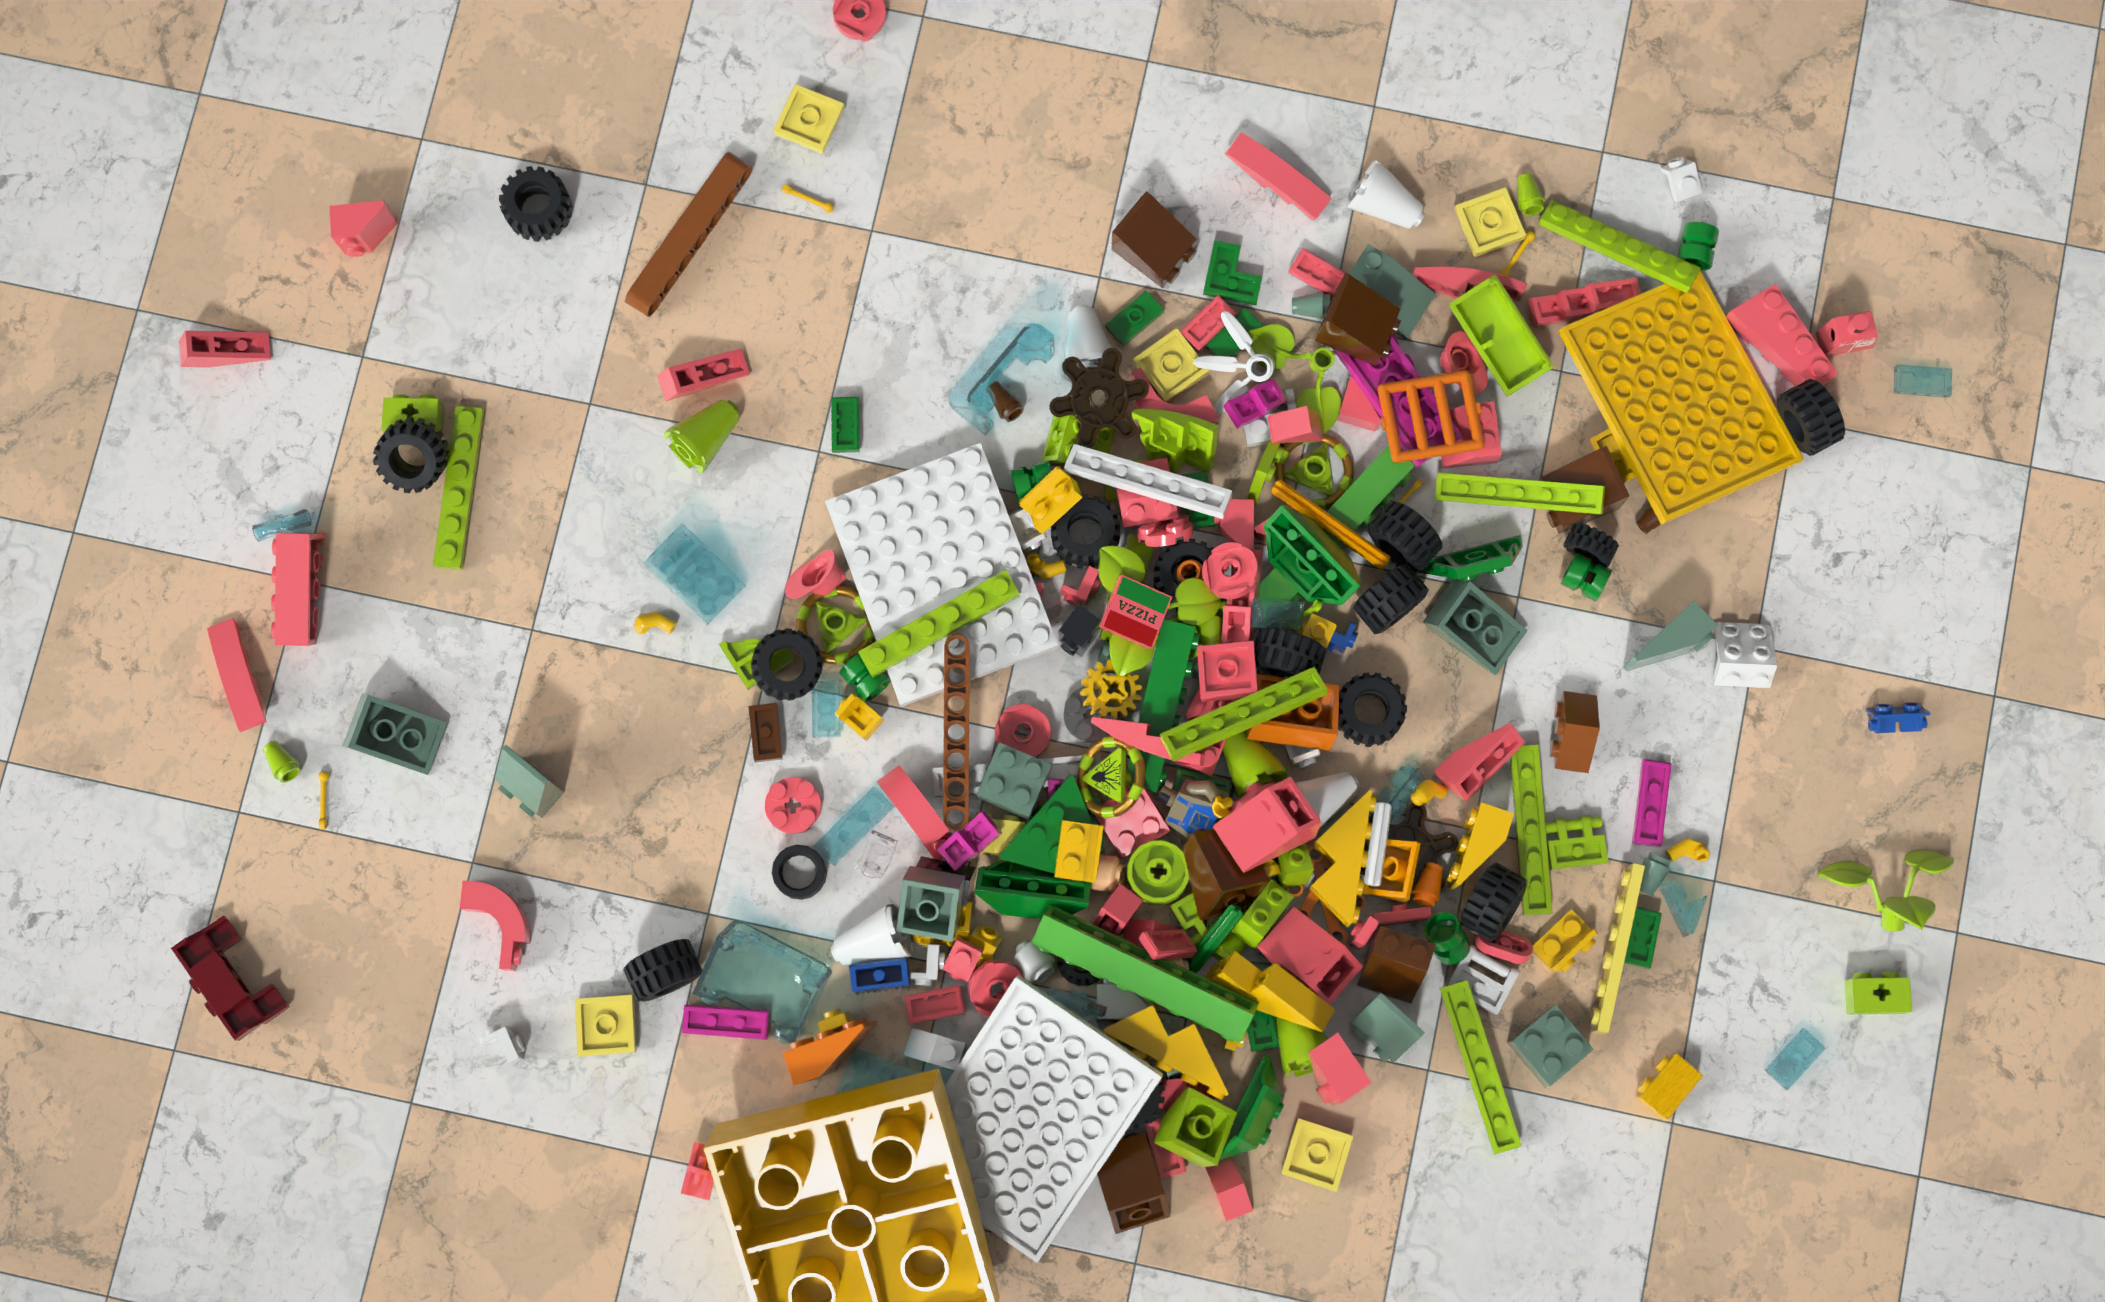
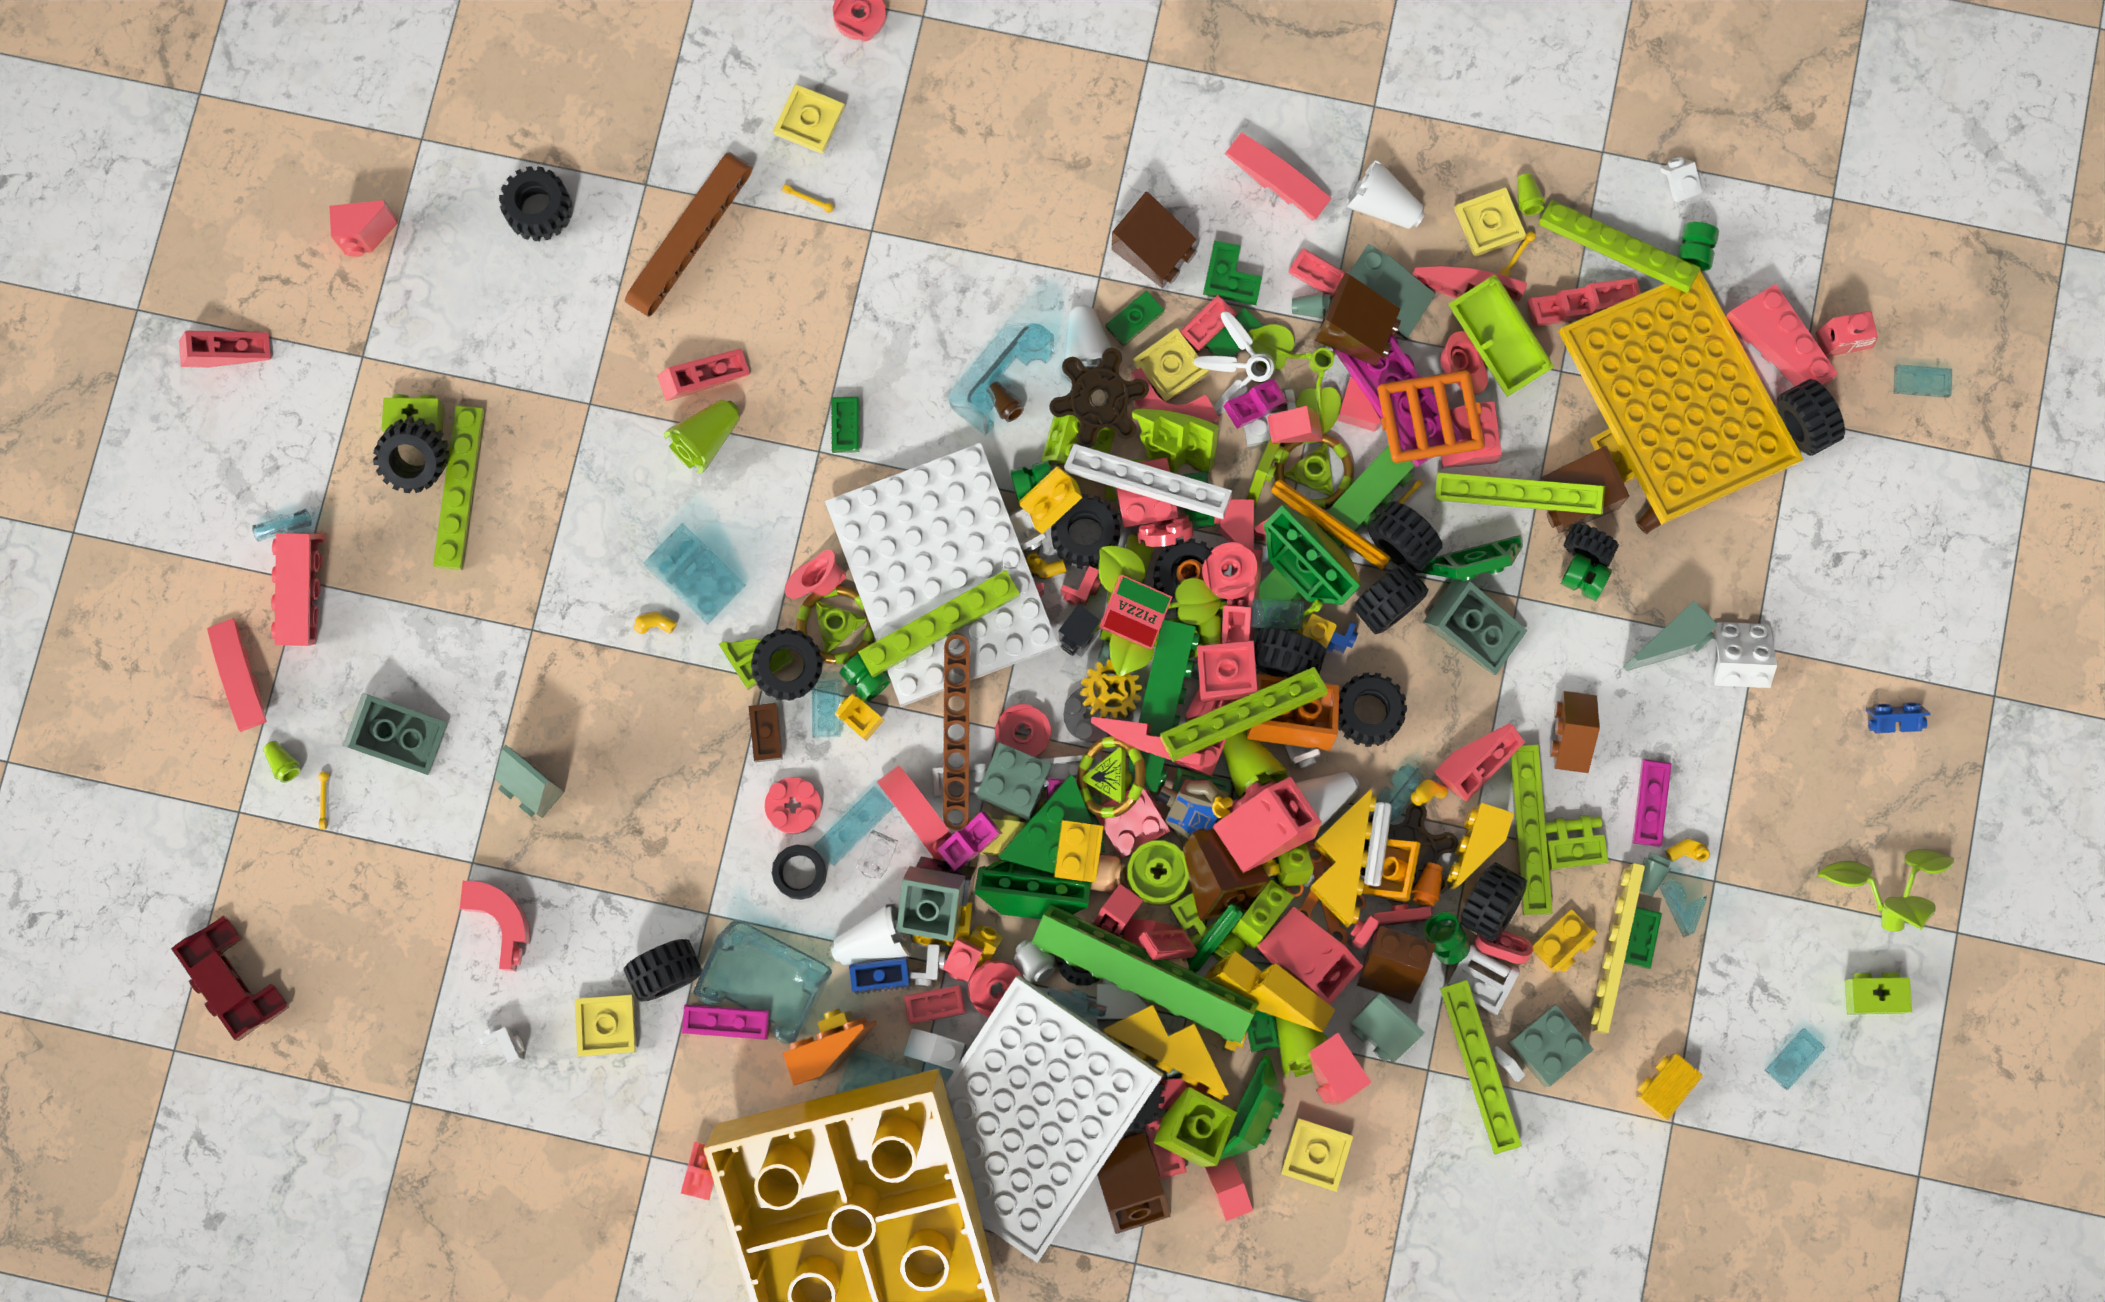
(1508, 1063): none -> white tile

